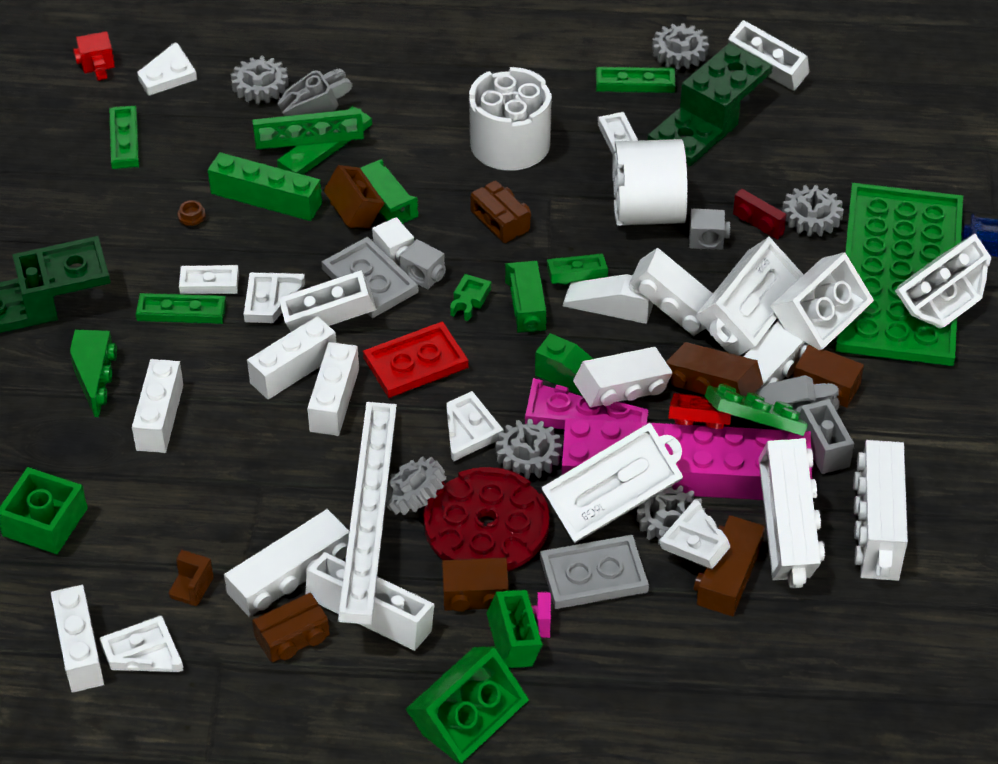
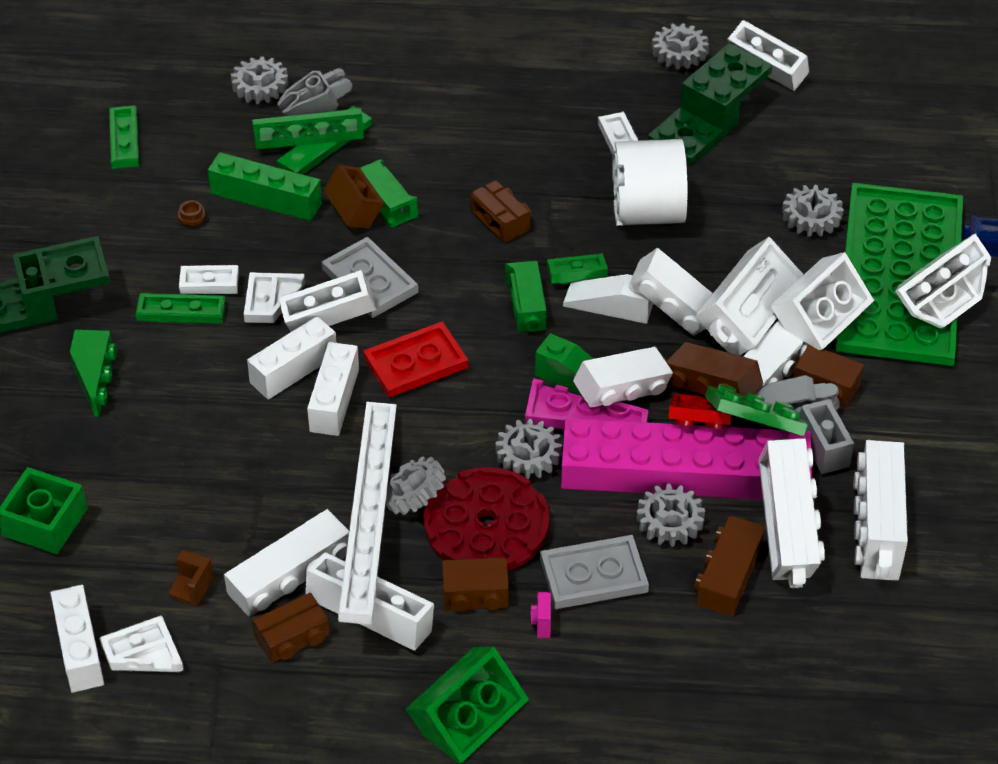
(94, 54): red brick -> none
(157, 406): white brick -> none
(167, 71): white wing -> none
(392, 238): white brick -> none
(423, 263): light grey brick -> none
(469, 293): green plate -> none
(470, 426): white wing -> none
(510, 119): white brick -> none
(514, 628): green brick -> none
(614, 481): white piece -> none
(635, 79): green tile -> none
(696, 537): white wing -> none
(708, 229): light grey brick -> none
(759, 214): dark red plate -> none

